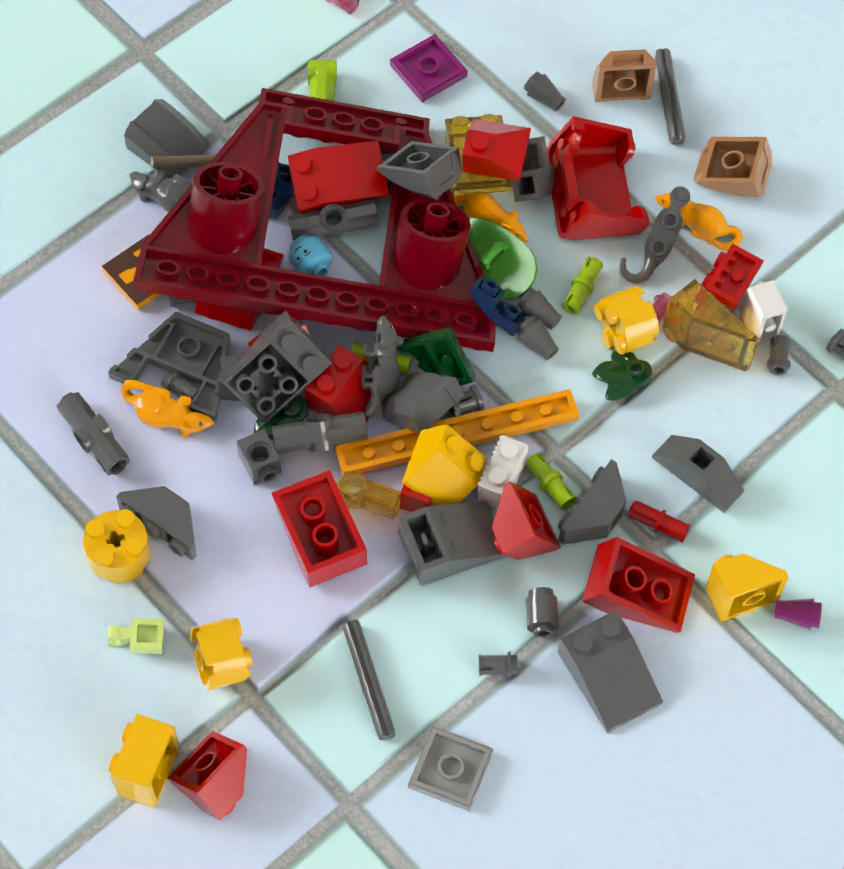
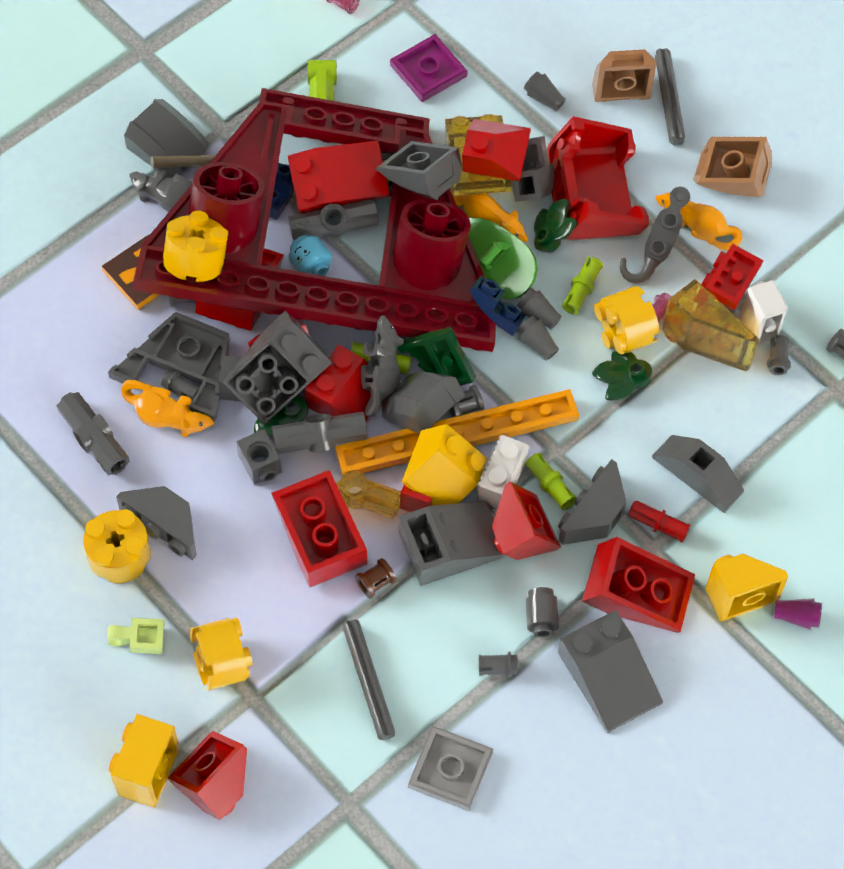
(195, 247): none -> yellow brick
(375, 578): none -> reddish brown bush
(553, 226): none -> dark green plate

